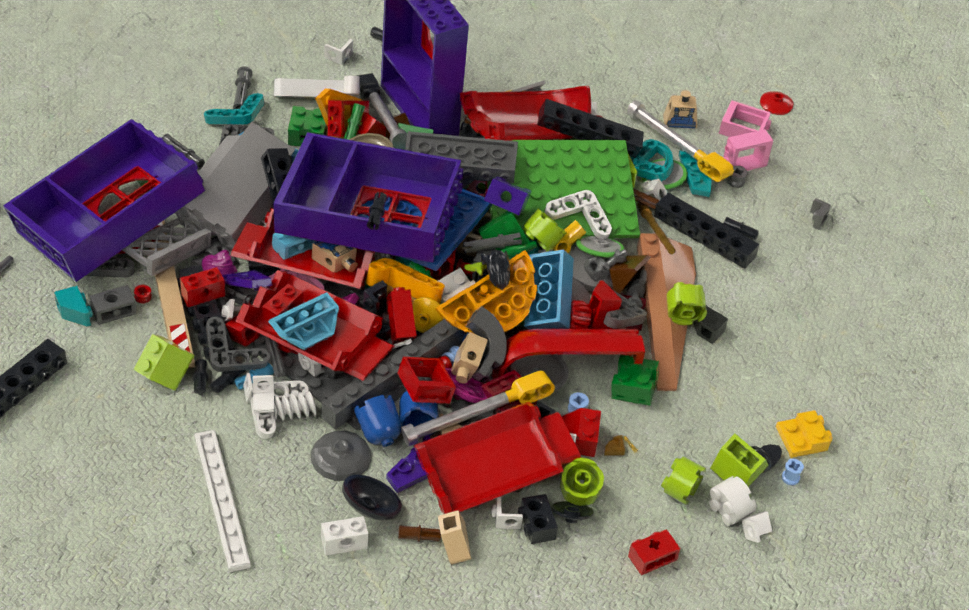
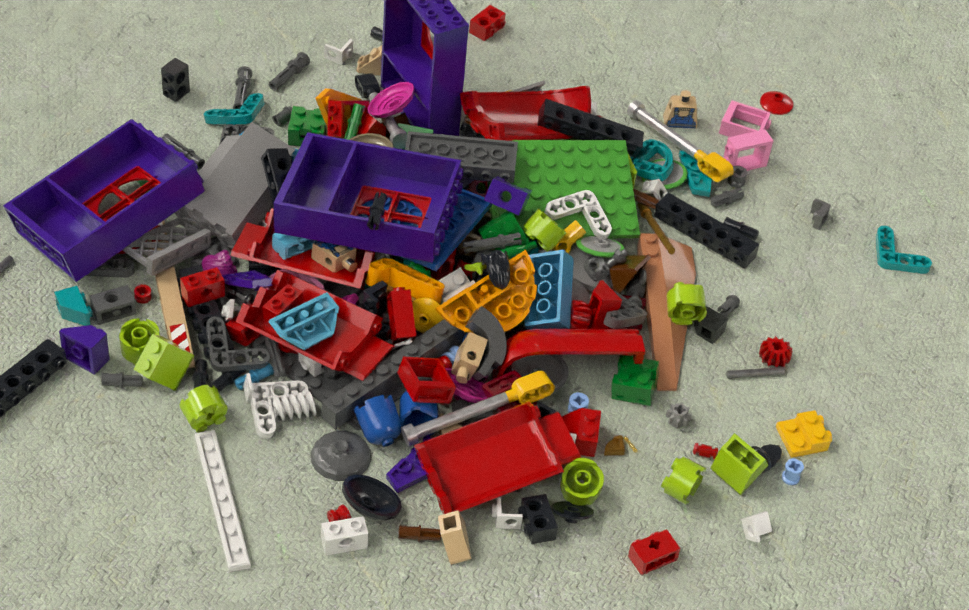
(85, 347): none -> dark purple slope
(121, 380): none -> dark grey axle
(134, 338): none -> lime brick
(175, 79): none -> black brick
(204, 408): none -> lime brick
(263, 397): white bracket -> none
(282, 116): none -> dark grey pin
(293, 67): none -> dark grey pin
(312, 88): white beam -> none
(338, 514): none -> red wheel
(371, 62): none -> tan slope
(391, 100): none -> dark pink hat
(487, 23): none -> red brick
(678, 415): none -> light grey gear
(705, 450): none -> red piece
(727, 197): none -> dark grey axle
(731, 302): none -> dark grey pin
(732, 500): white brick -> none
(755, 372): none -> flat silver bar
(775, 352): none -> red gear
(890, 255): none -> teal beam

